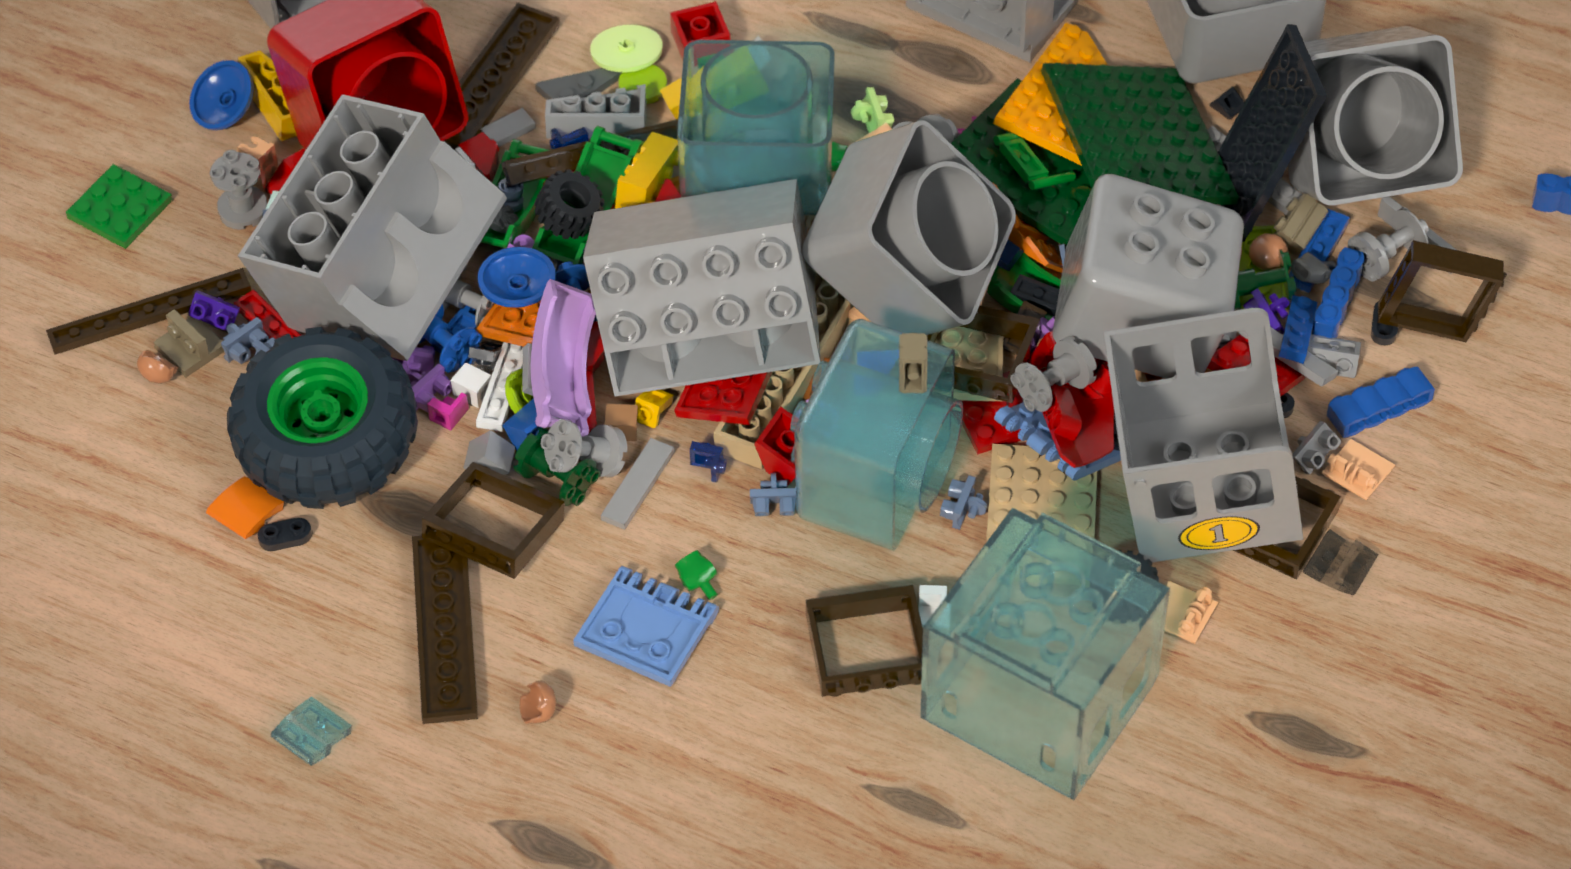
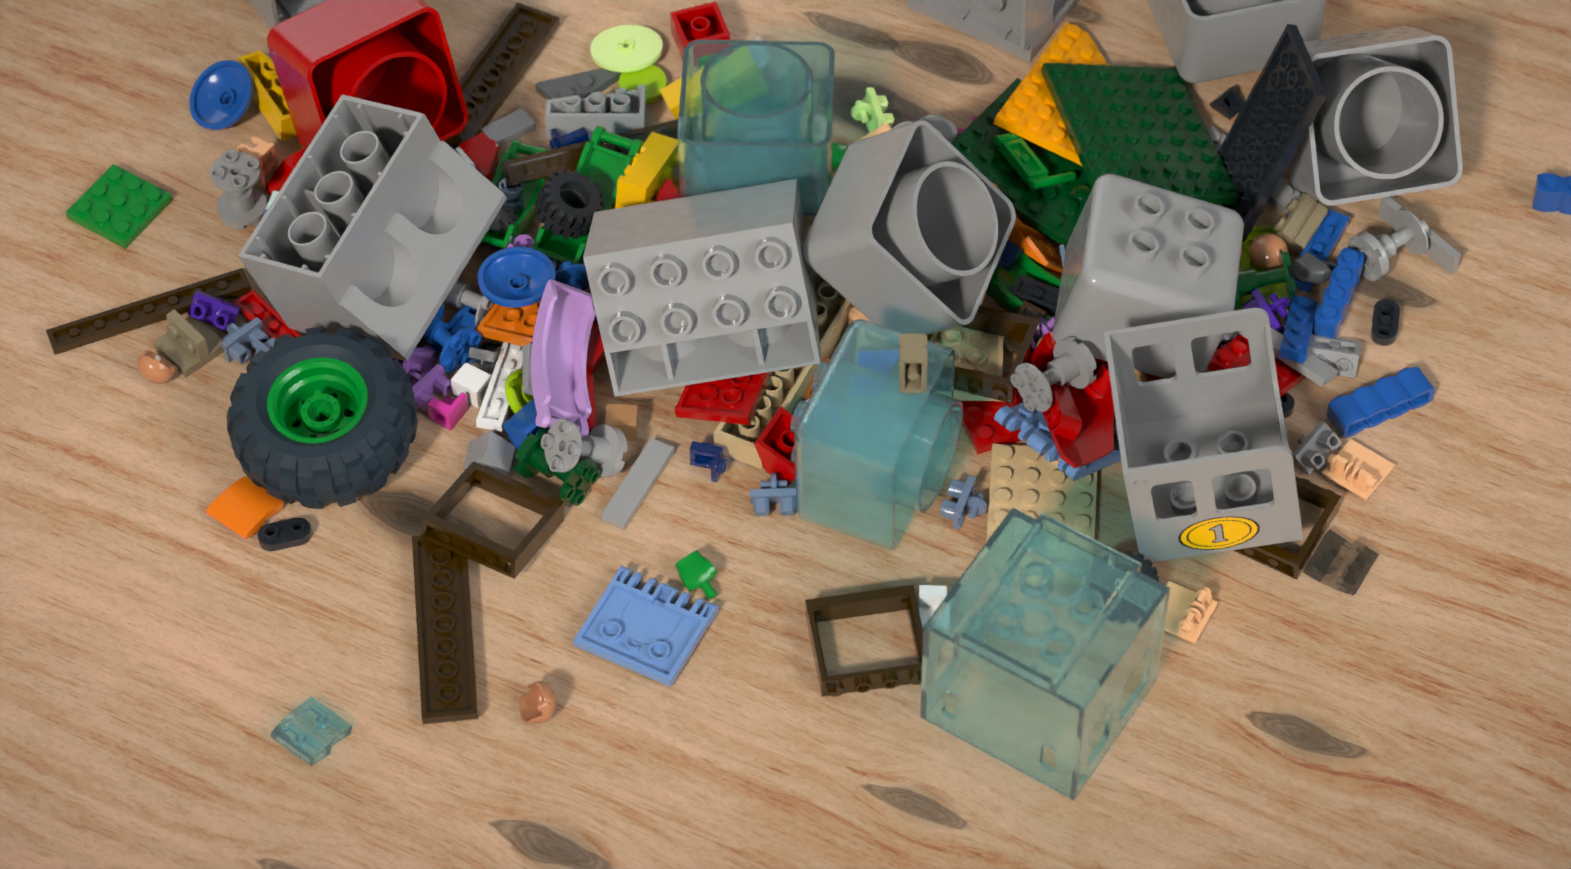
(650, 406): yellow bracket -> none
(1435, 322): dark brown window -> none

